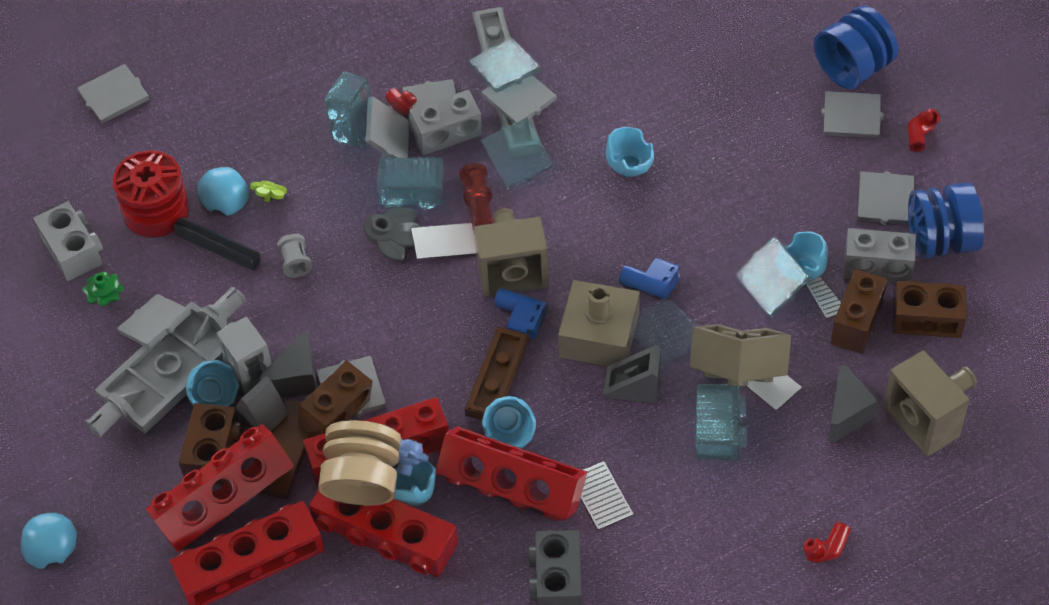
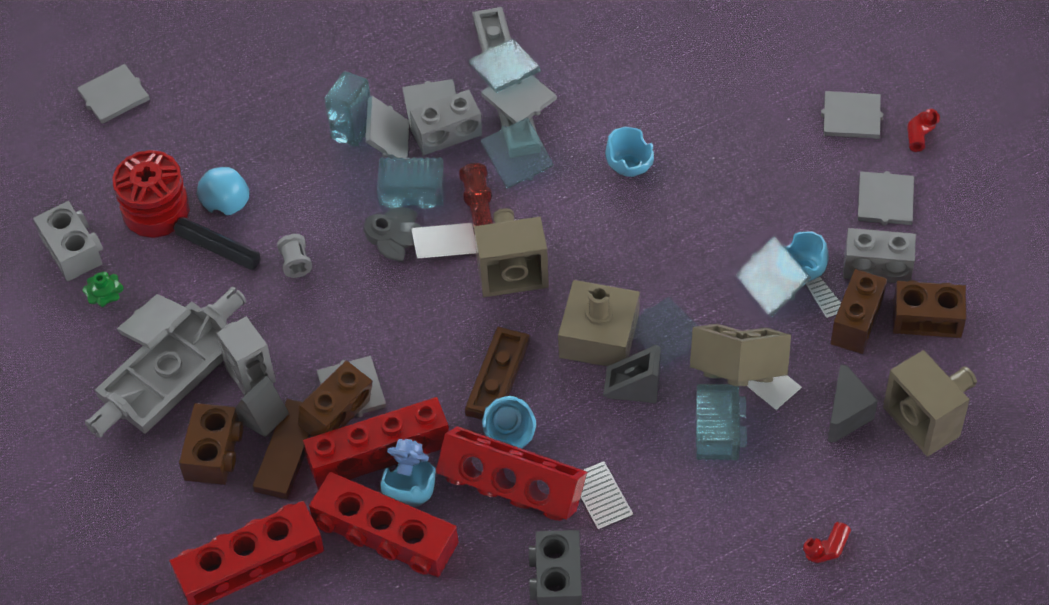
(48, 539): medium azure hair -> none
(212, 384): medium azure hair -> none
(239, 486): red brick -> none
(268, 189): lime plant -> none
(294, 369): dark grey slope -> none
(360, 463): tan wheel -> none
(401, 102): red arm -> none
(526, 311): blue piece -> none
(657, 280): blue piece -> none
(856, 47): blue wheel -> none
(946, 220): blue wheel -> none

